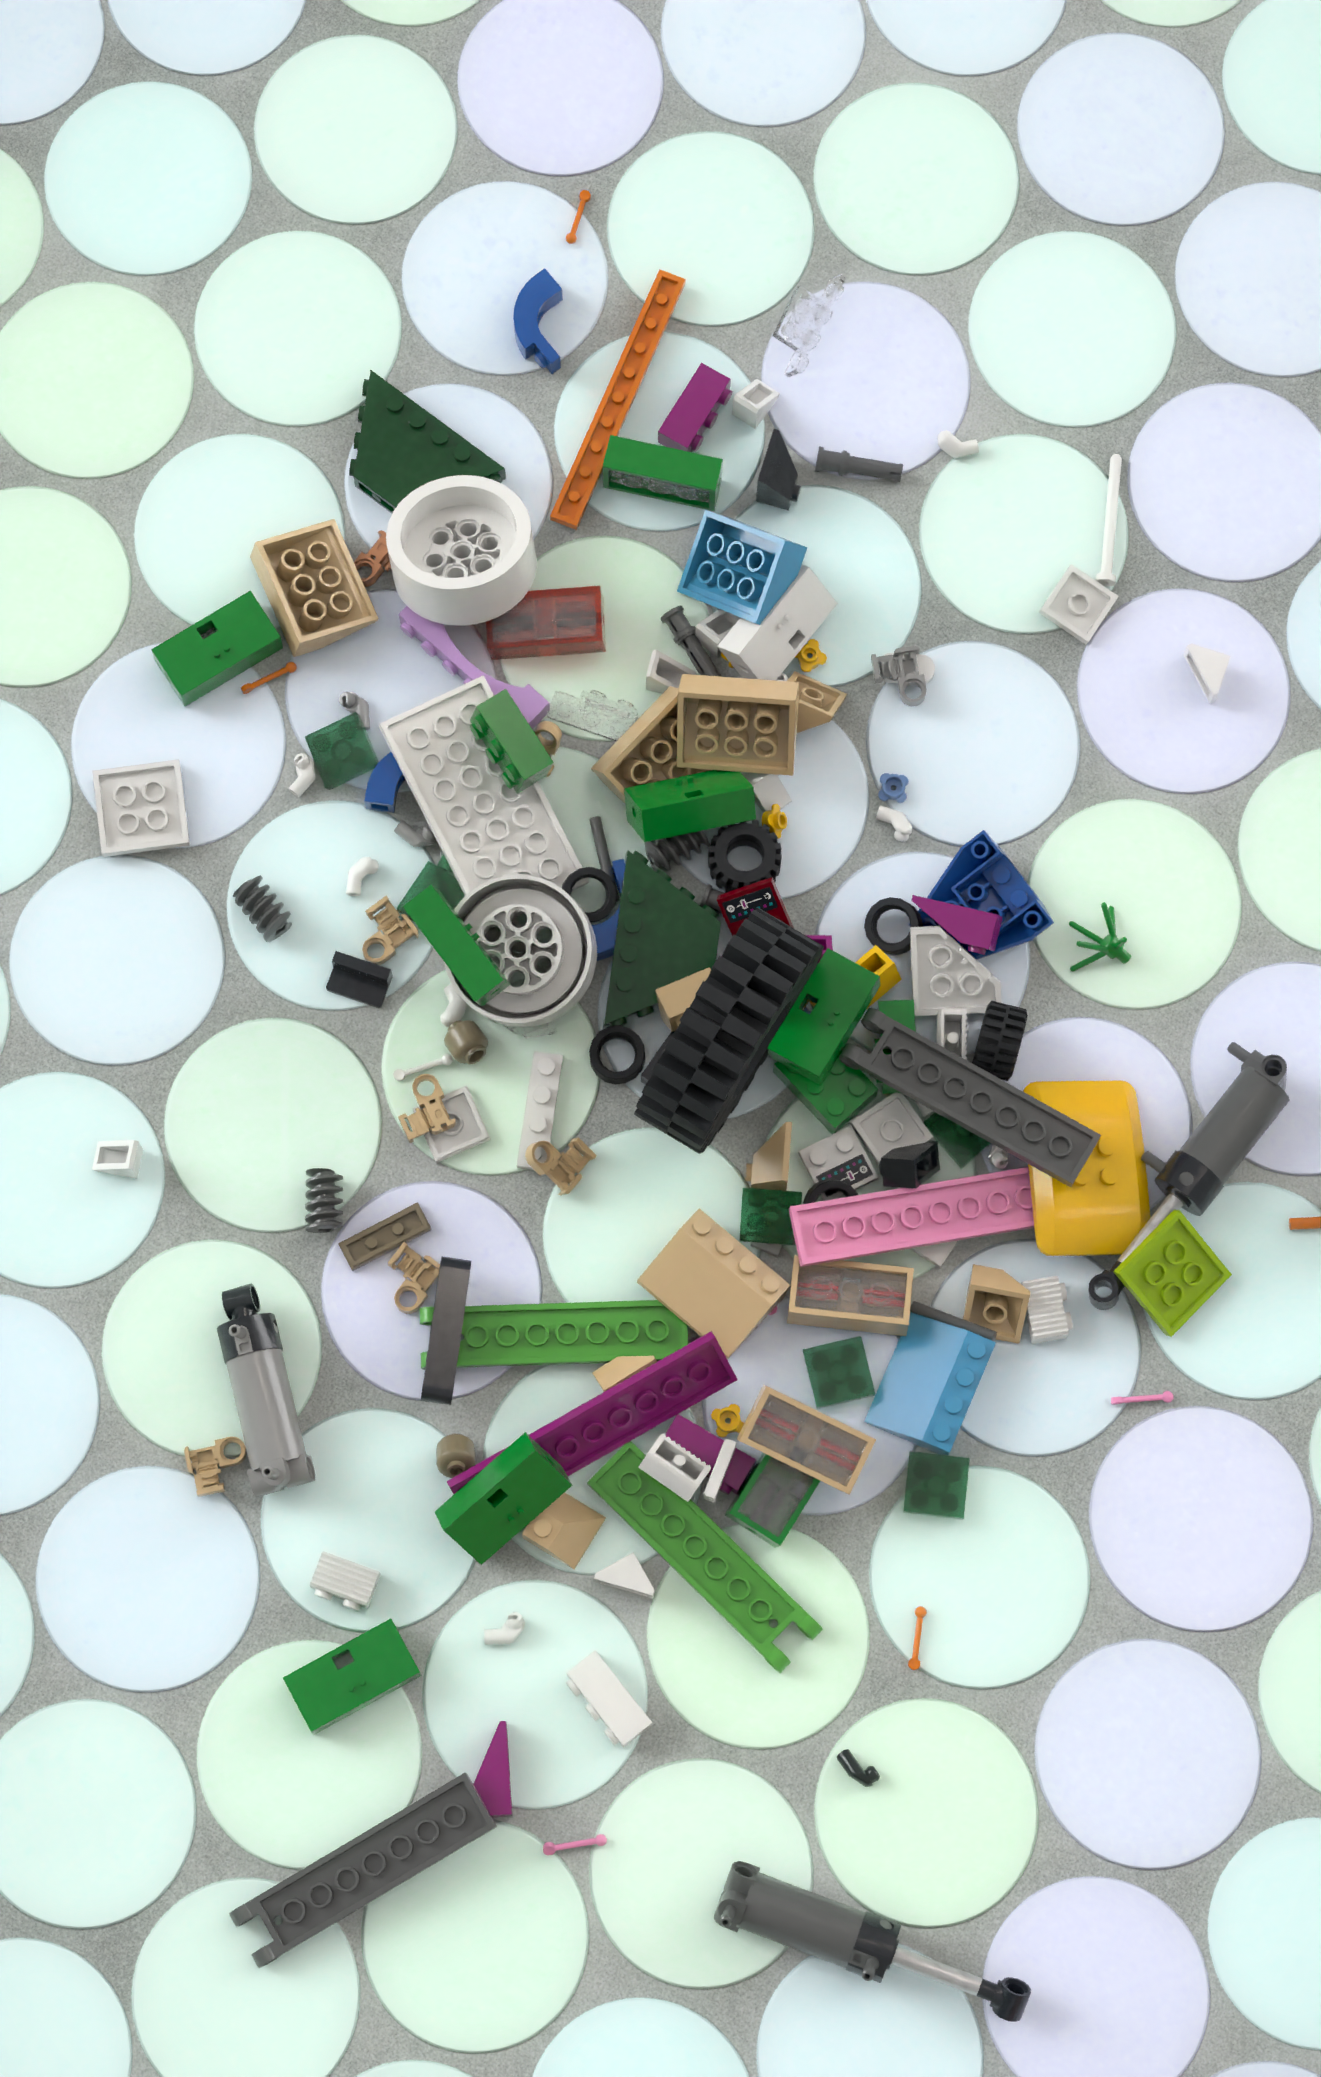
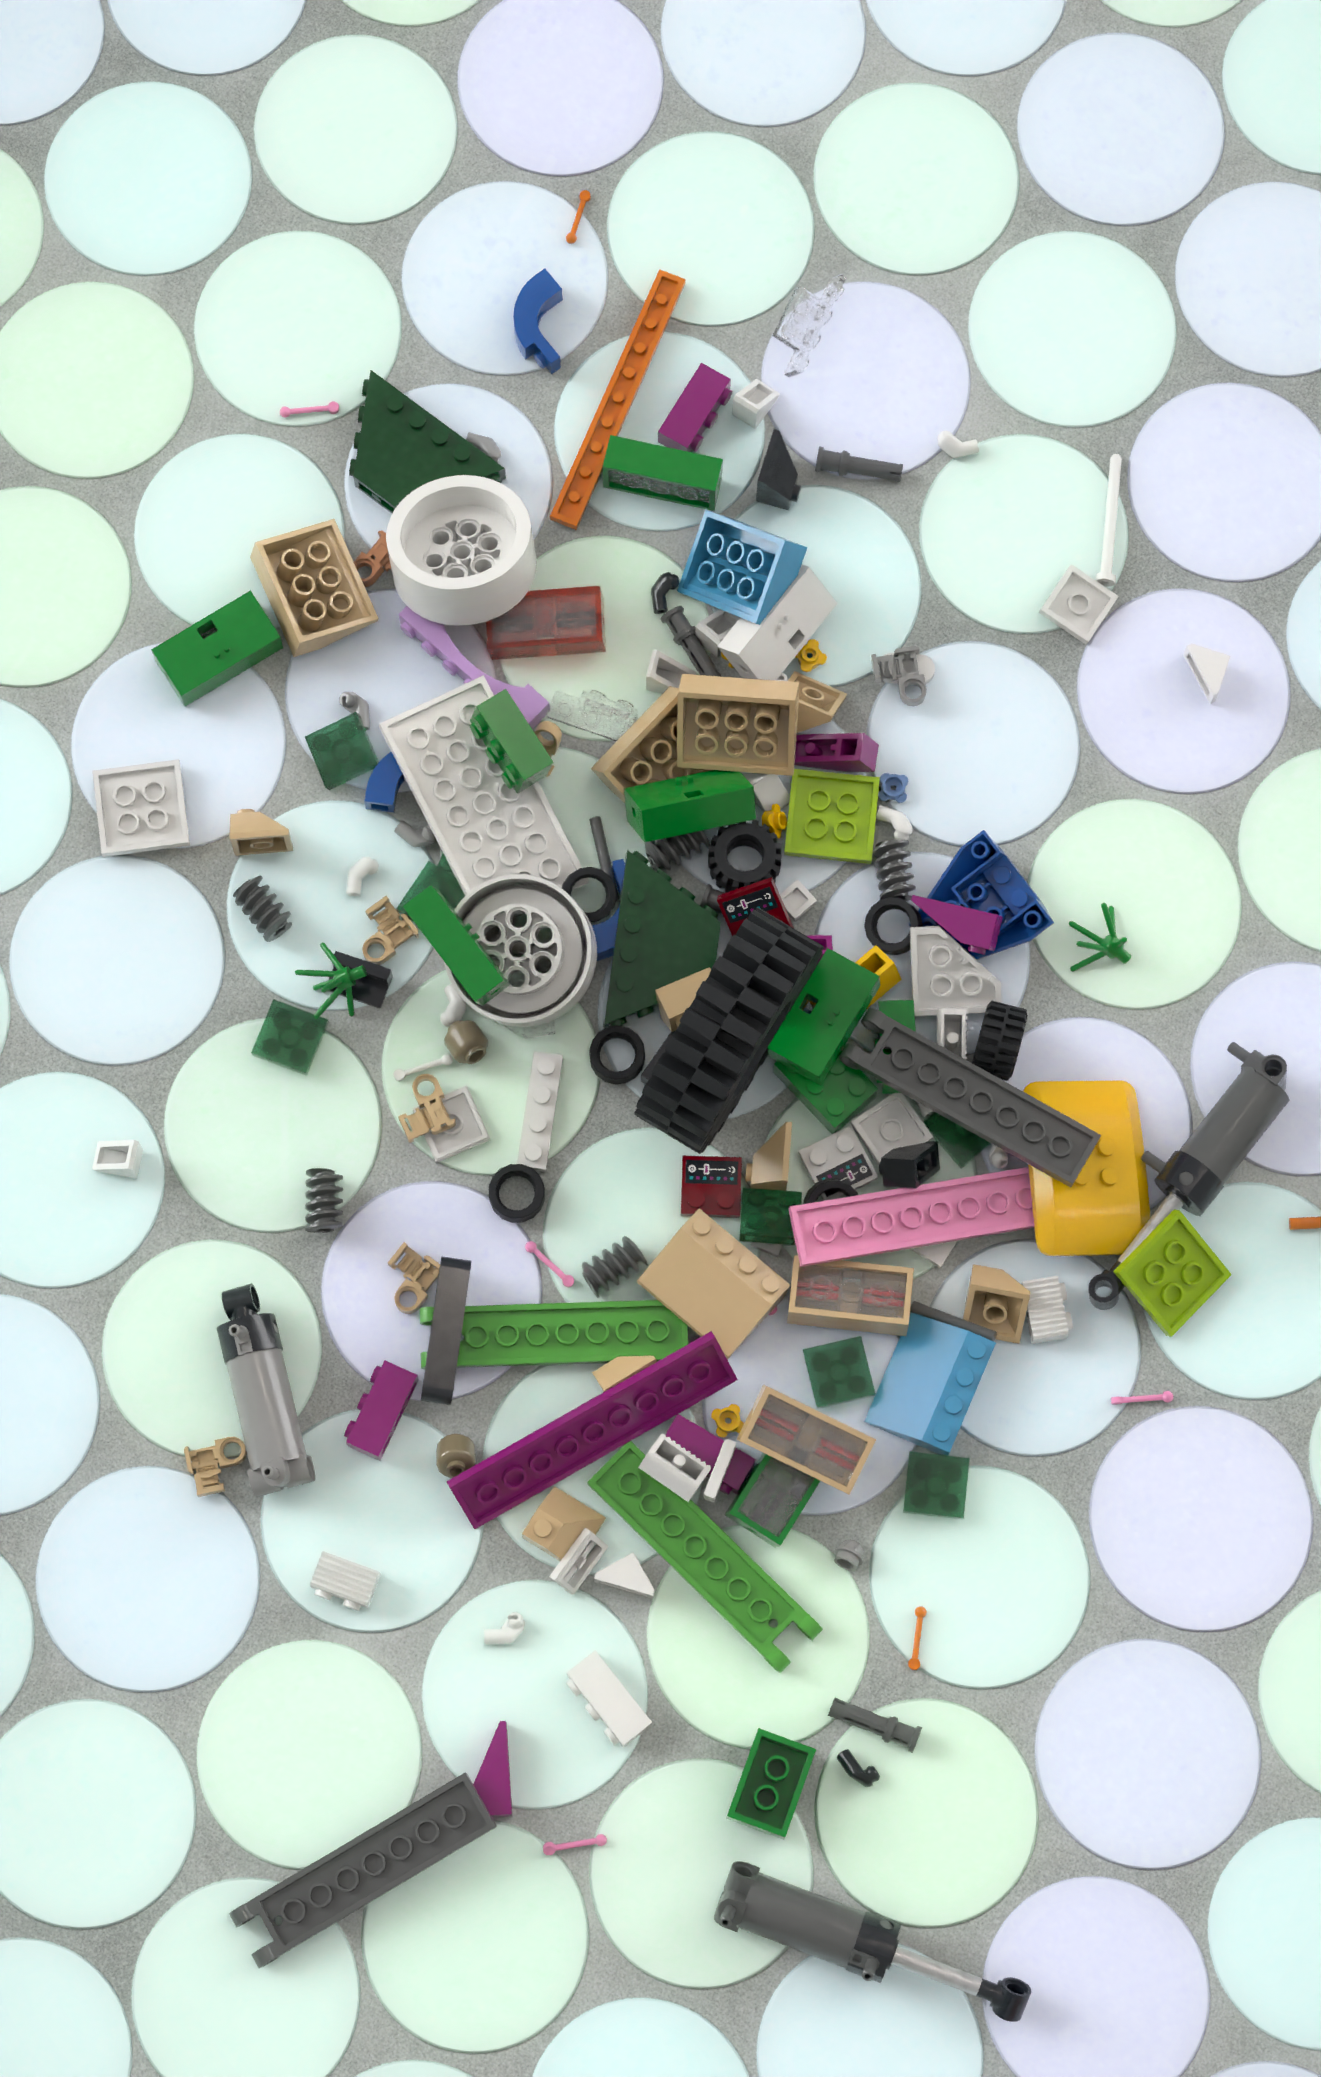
(257, 834): none -> tan slope
(289, 1037): none -> clear green plate
(290, 667): orange hinge -> none
(305, 772): white arm -> none
(332, 407): none -> bright pink hinge
(343, 979): none -> green plant
(352, 1676): green brick -> none
(381, 1410): none -> magenta brick
(384, 1236): dark tan tile -> none
(485, 444): none -> light grey arm
(500, 1177): none -> black tyre
(503, 1498): green brick -> none
(561, 1170): tan piece -> none
(567, 1280): none -> bright pink hinge
(576, 1558): none -> white tile
(612, 1265): none -> dark grey piece
(660, 589): none -> black arm
(711, 1185): none -> dark red plate
(771, 1783): none -> green brick
(797, 900): none -> white plate
(832, 816): none -> lime plate
(837, 752): none -> magenta slope
(849, 1555): none -> light grey plate
(888, 1728): none -> dark grey pin
(893, 869): none -> dark grey piece

